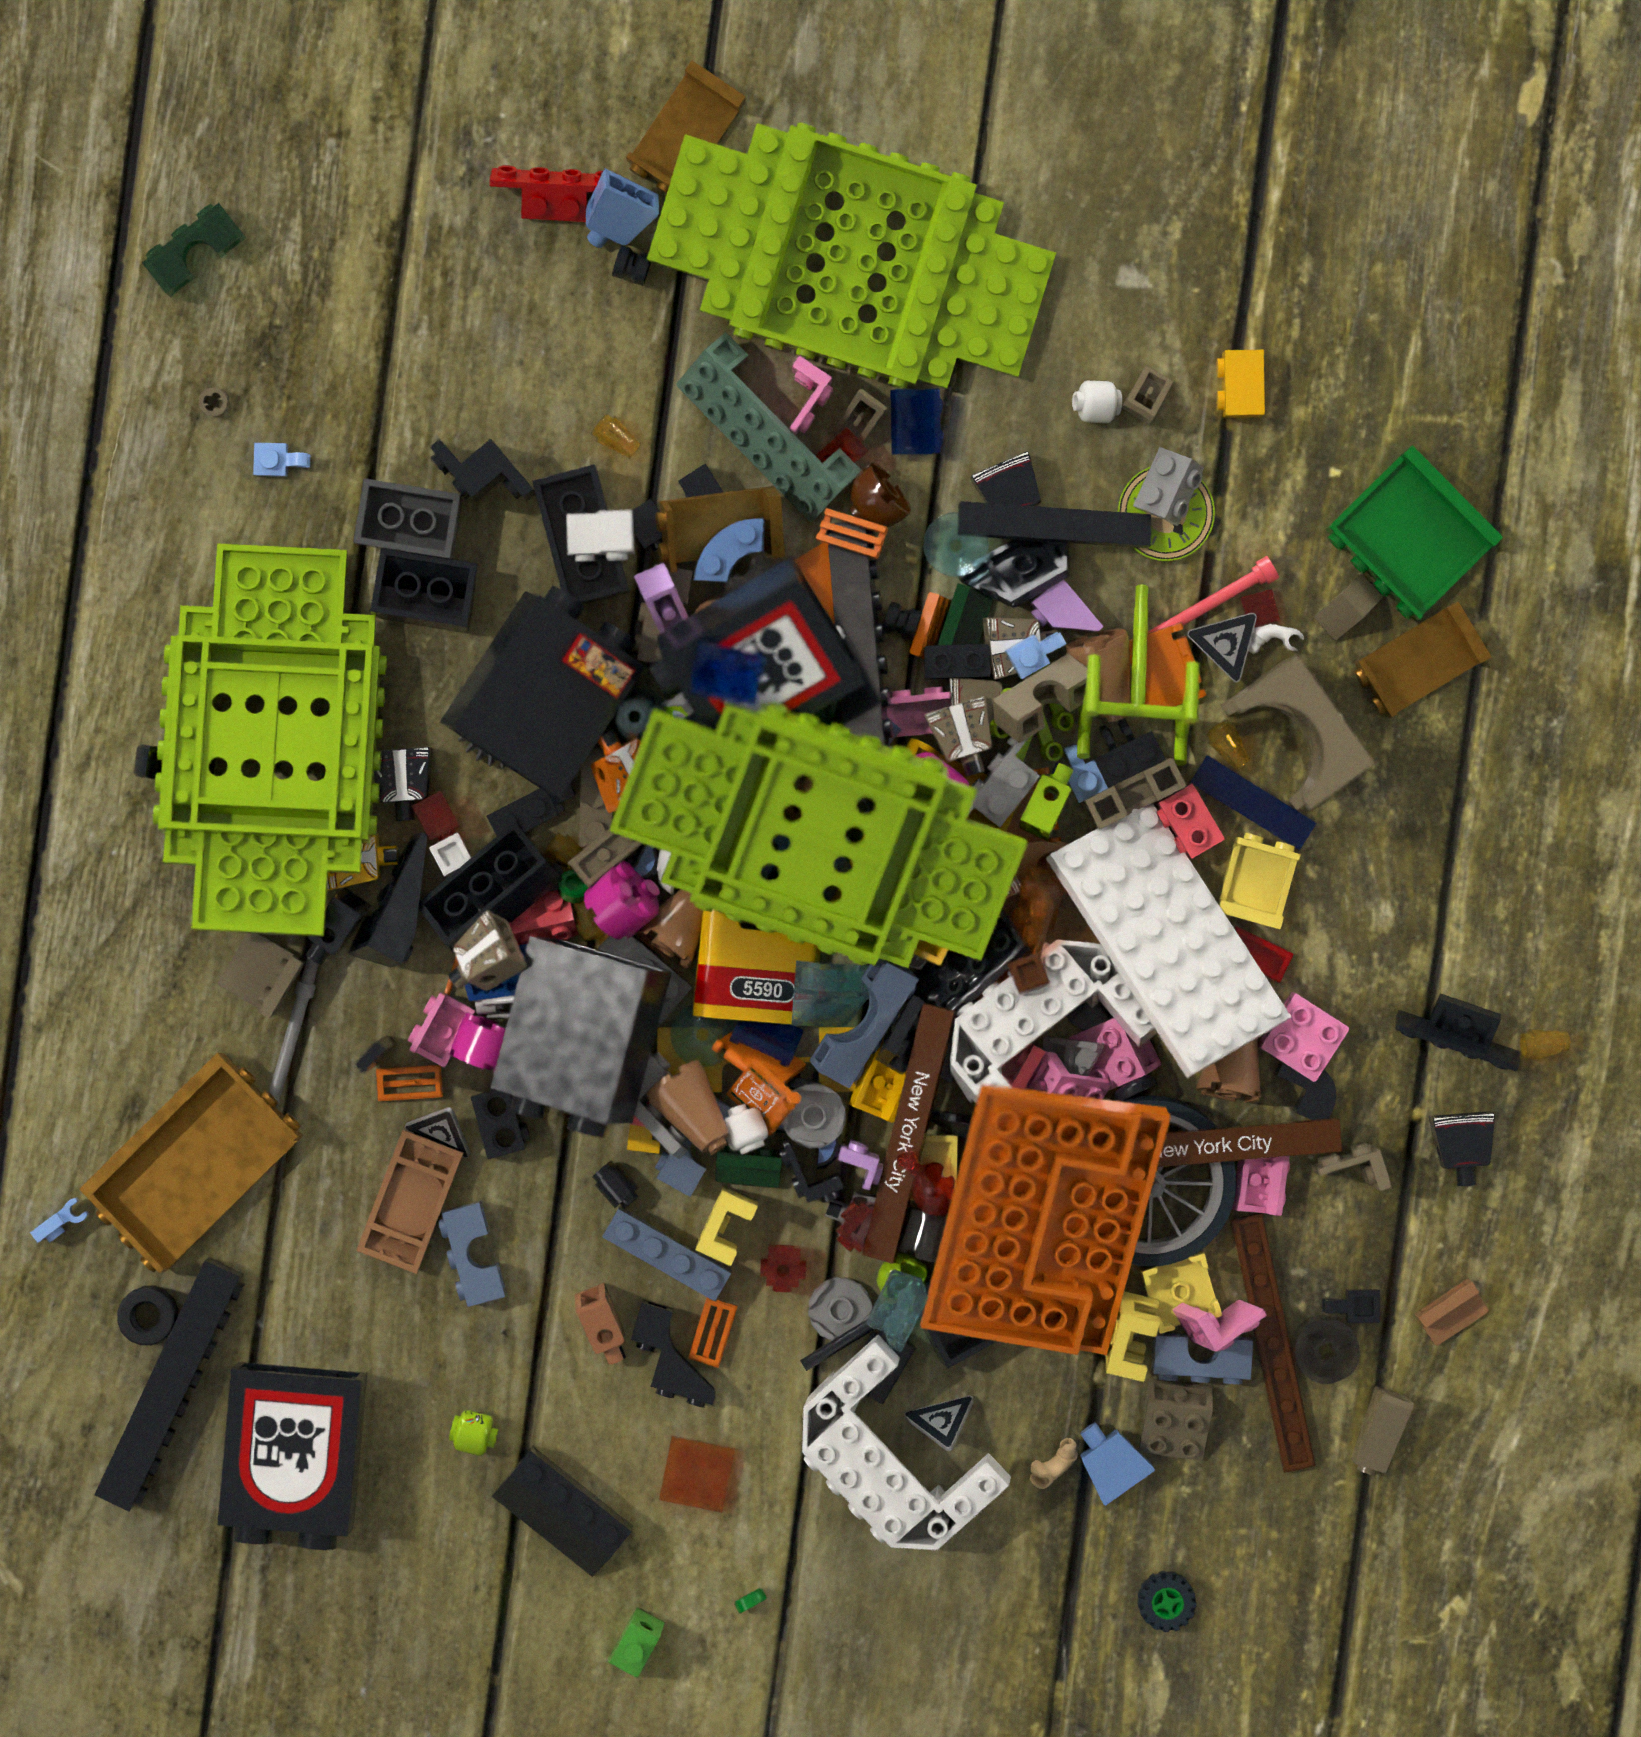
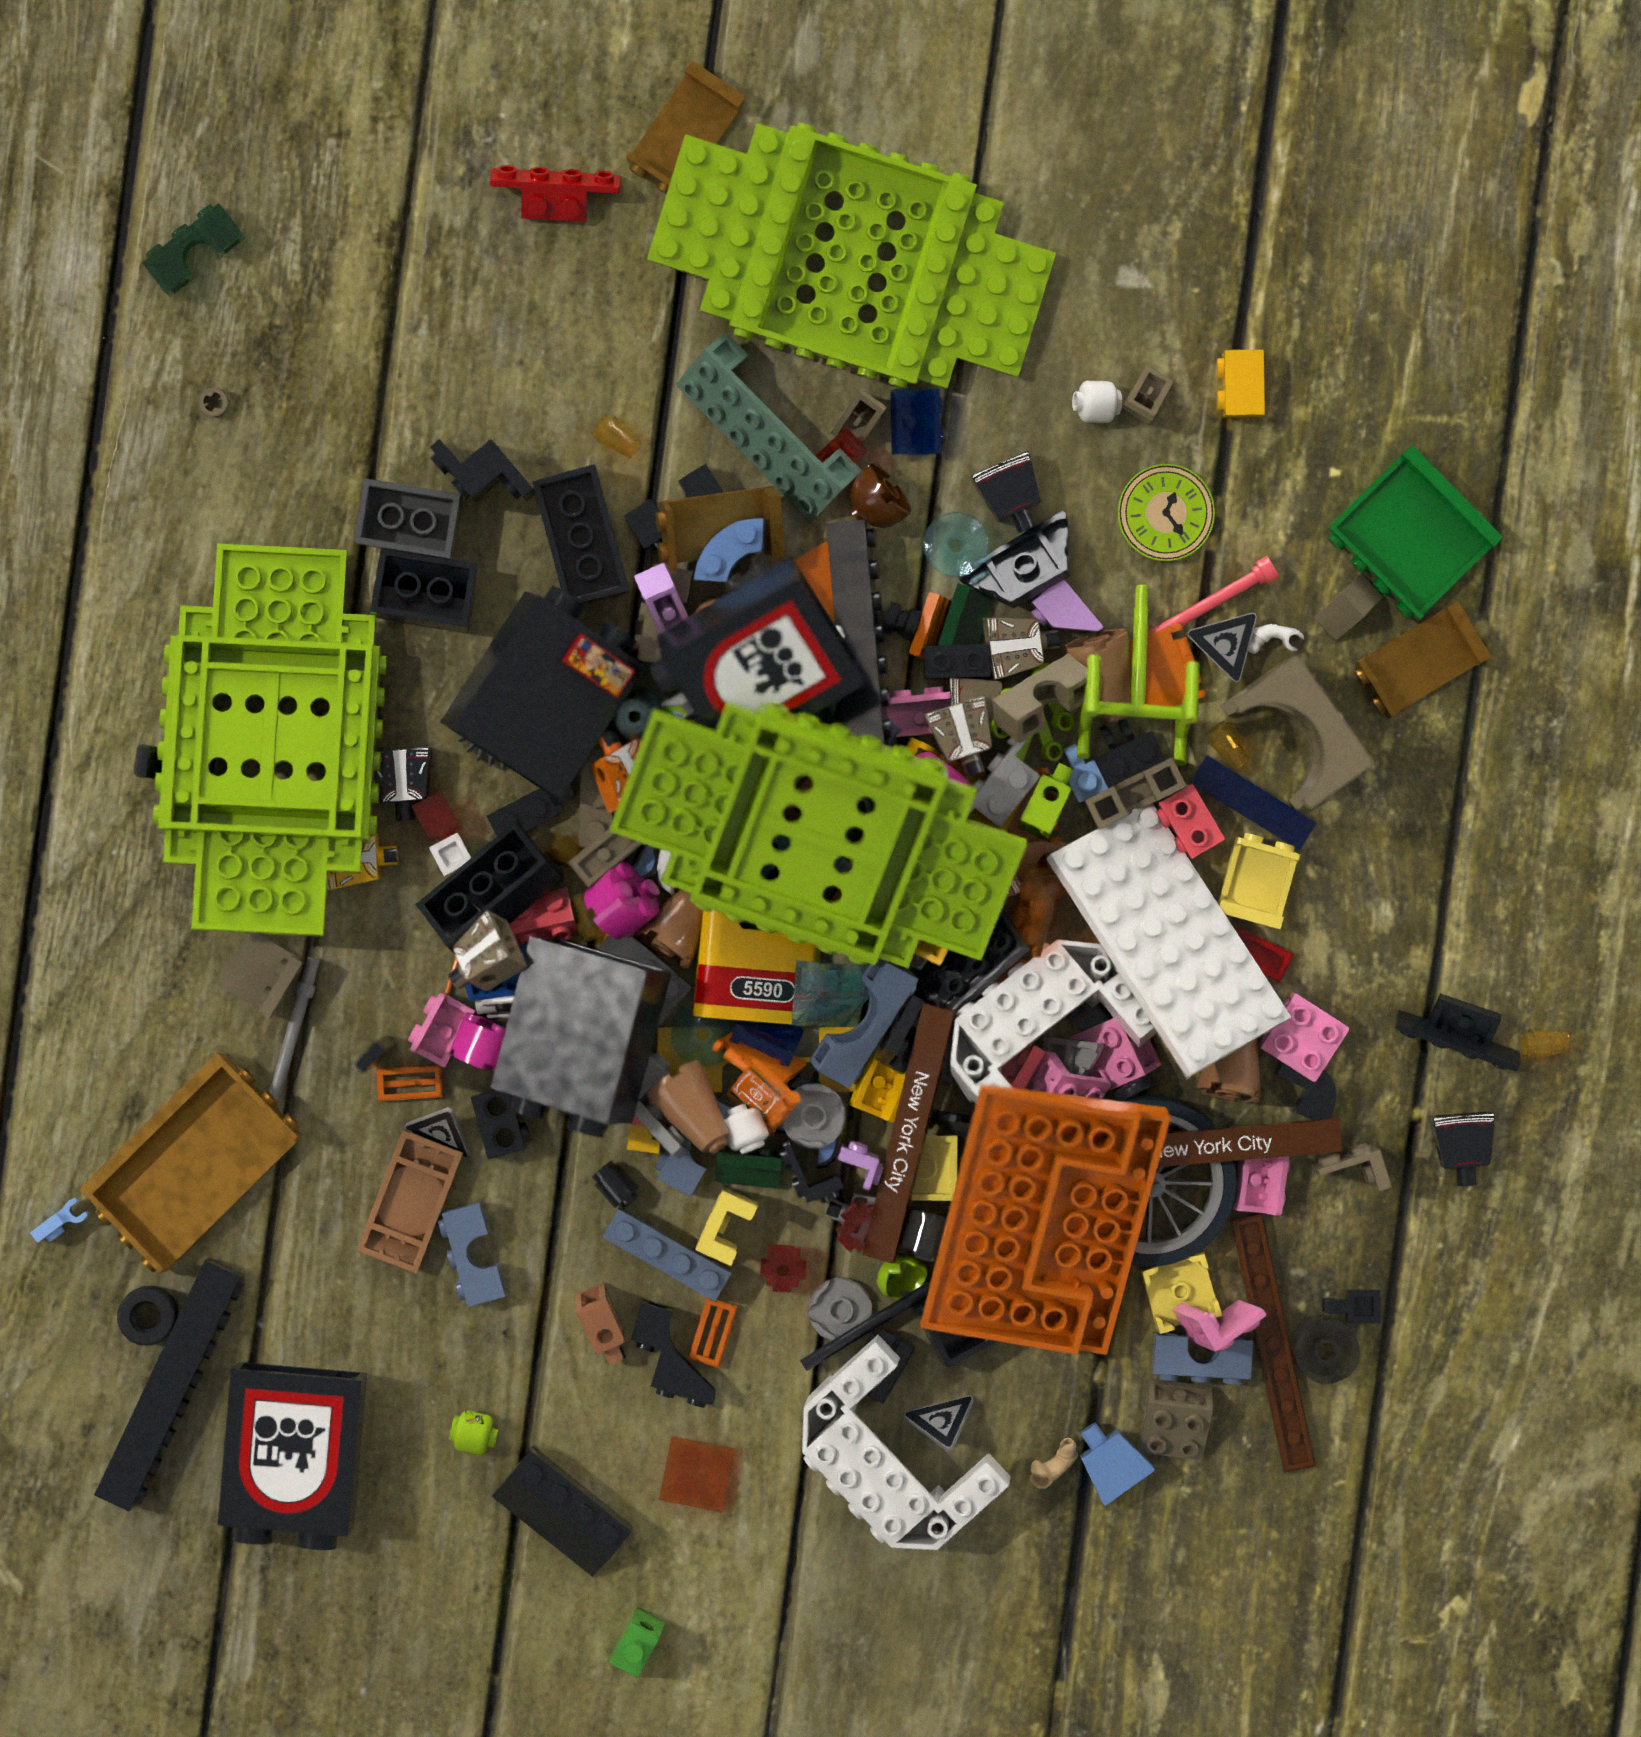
(274, 459): light blue plate -> none
(341, 916): black torso -> none
(392, 927): black wedge -> none
(572, 887): green tile -> none
(601, 534): white brick -> none
(619, 210): medium blue torso -> none
(631, 265): black wheel -> none
(727, 673): clear blue bracket -> none
(750, 1600): green tile -> none
(810, 376): bright pink bracket -> none
(827, 525): orange tile -> none
(898, 1307): clear light blue bracket -> none
(929, 1187): clear red hair -> none
(1028, 974): reddish brown tile -> none
(1030, 654): light blue plate -> none
(1054, 524): black tile -> none
(1122, 1344): light yellow panel -> none
(1169, 486): light grey bracket -> none
(1171, 1612): black wheel -> none
(1261, 604): clear red tile -> none
(1381, 1430): dark tan slope -> none
(1452, 1312): medium nougat panel -> none

